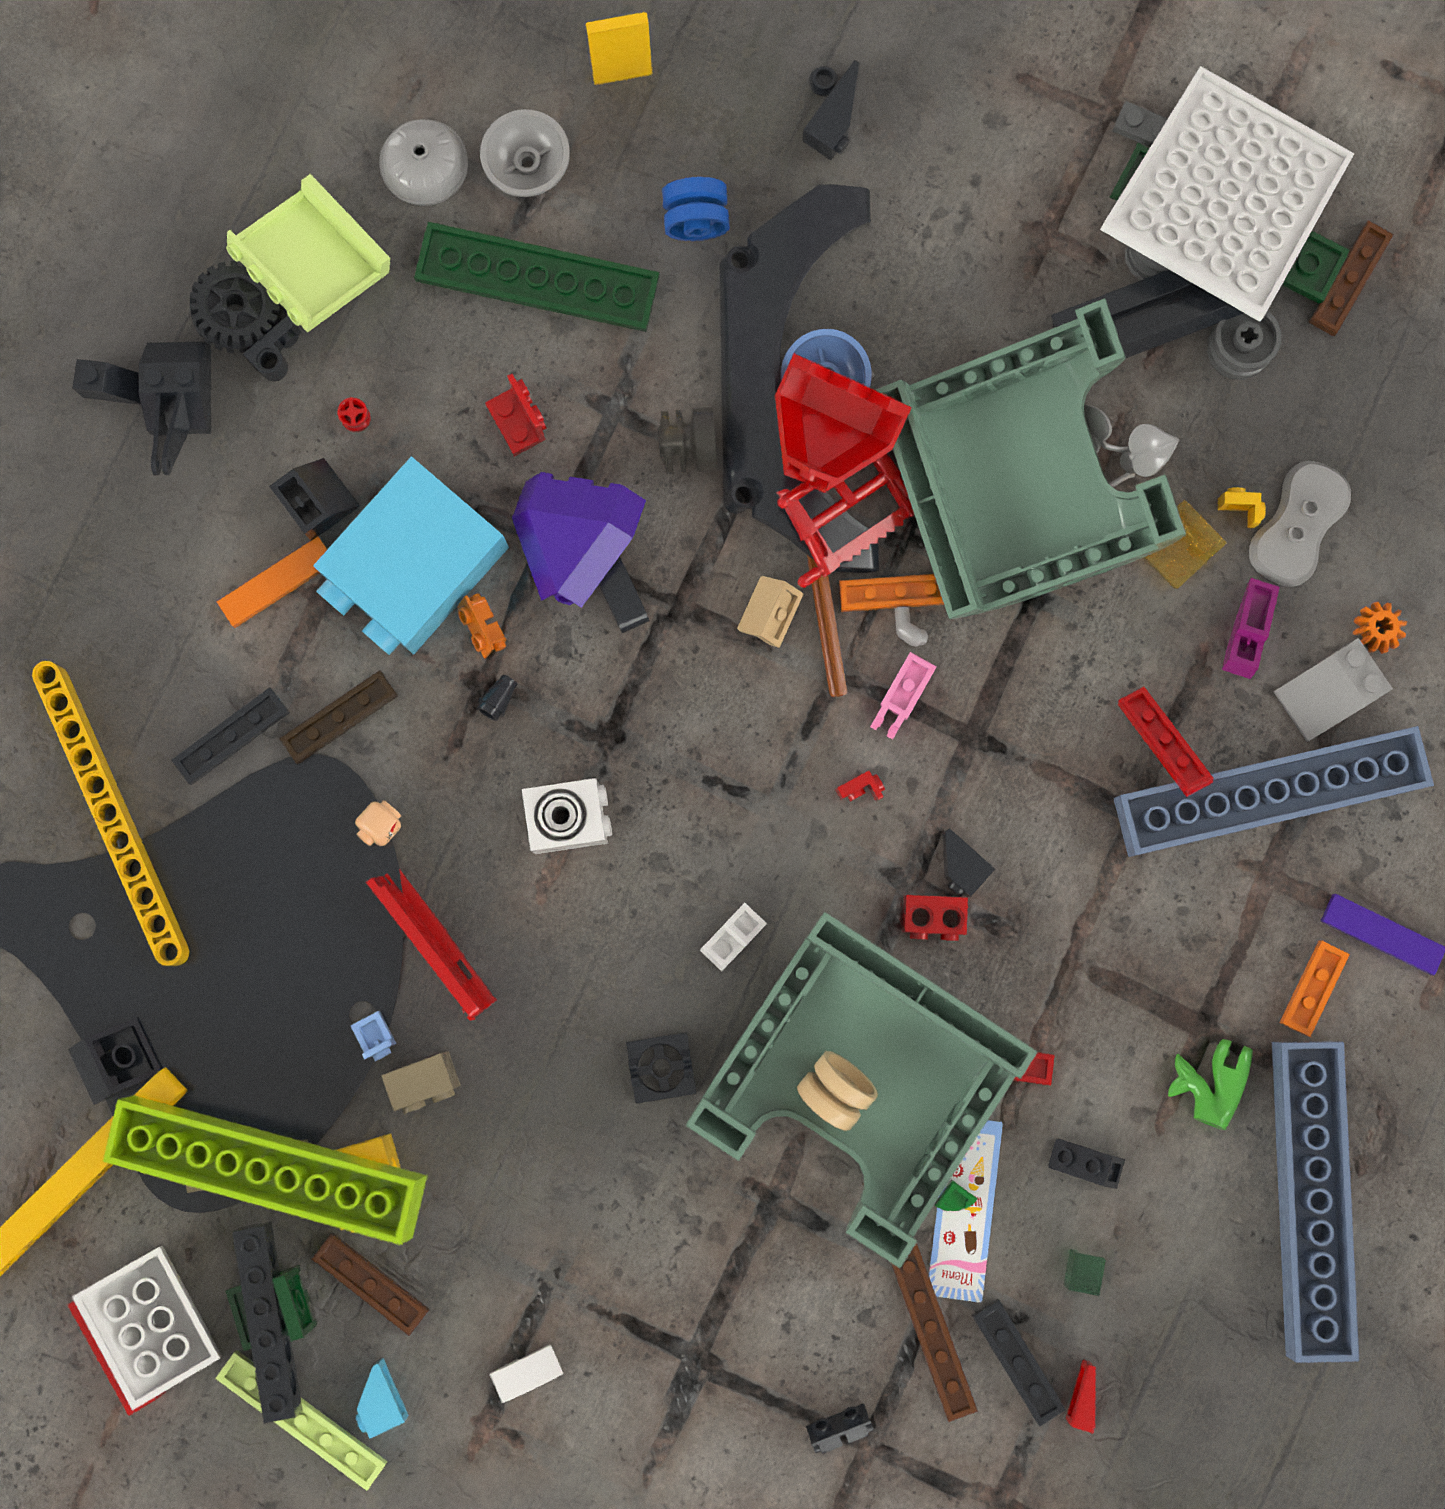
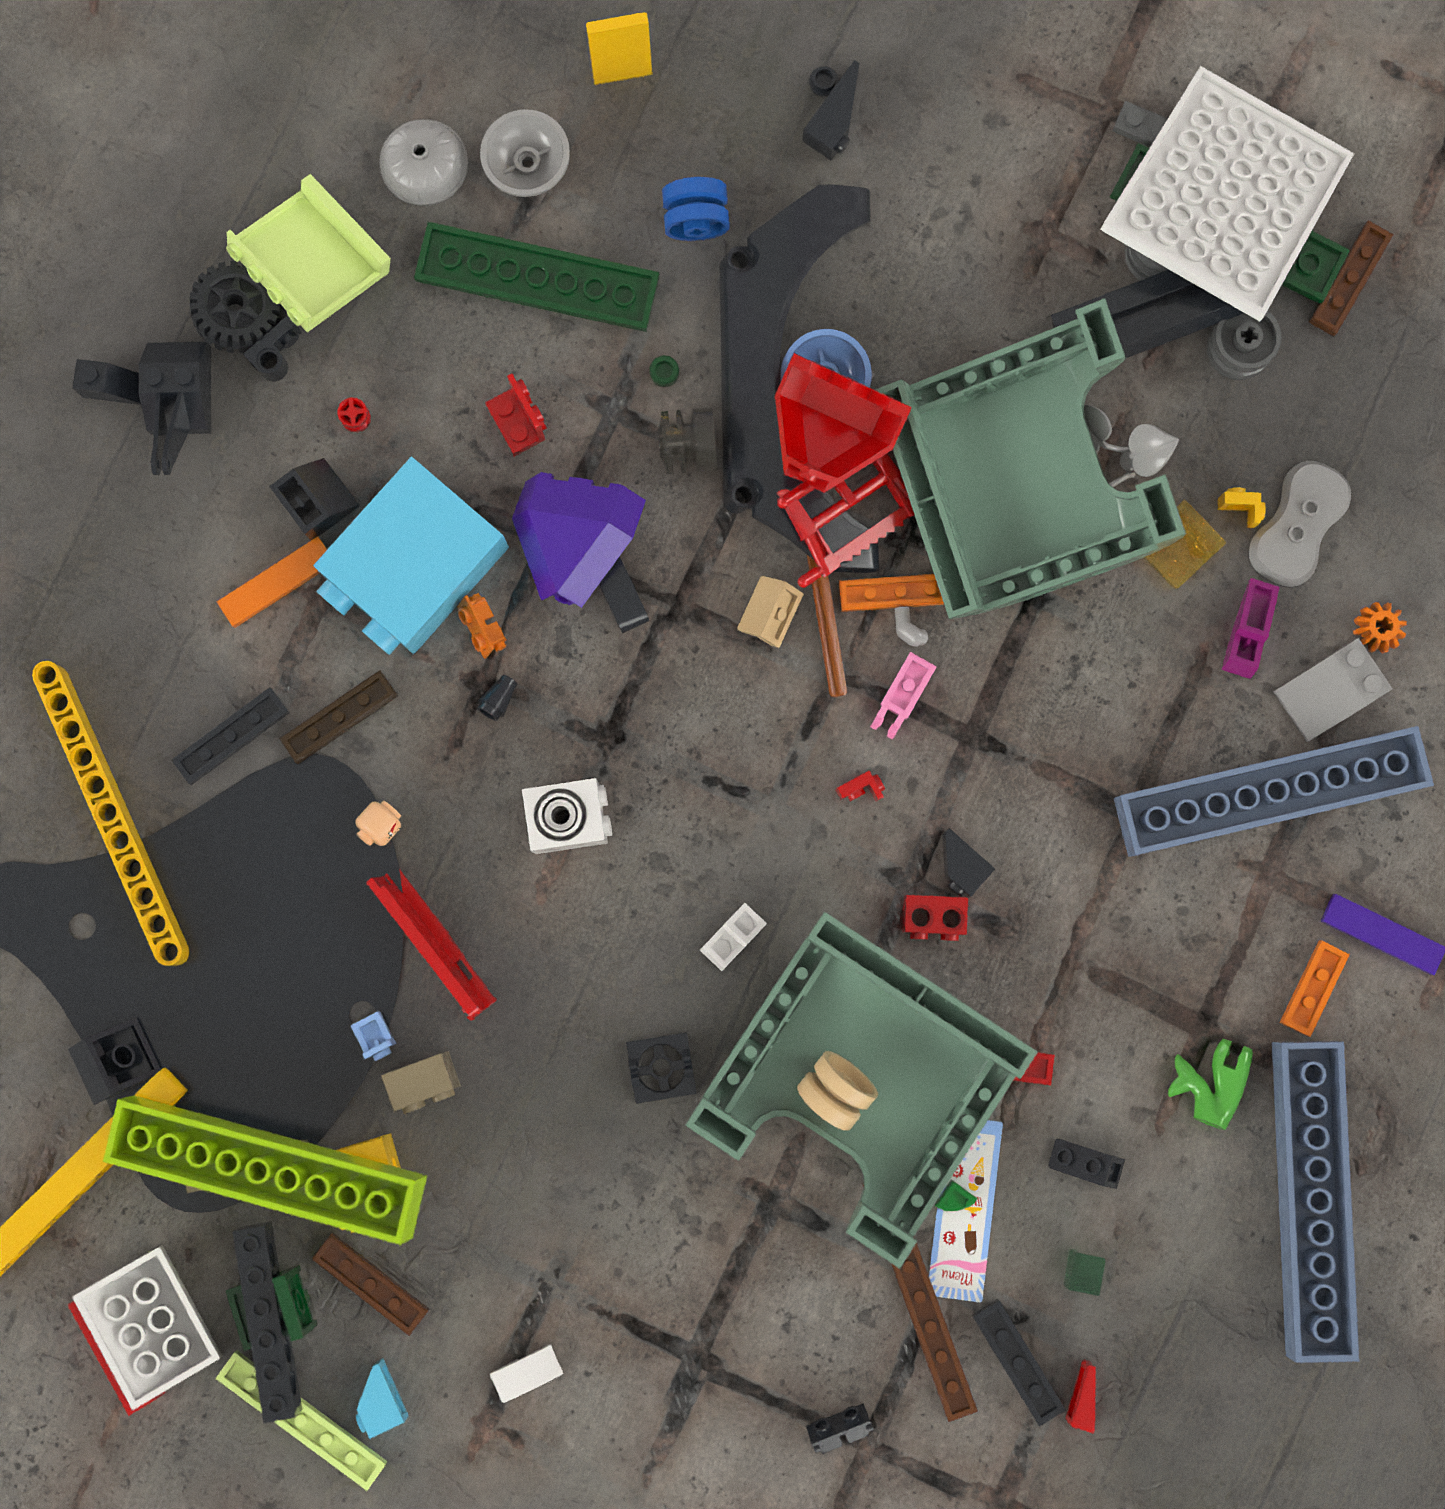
(664, 371): none -> dark green tile
(1165, 741): red tile -> none

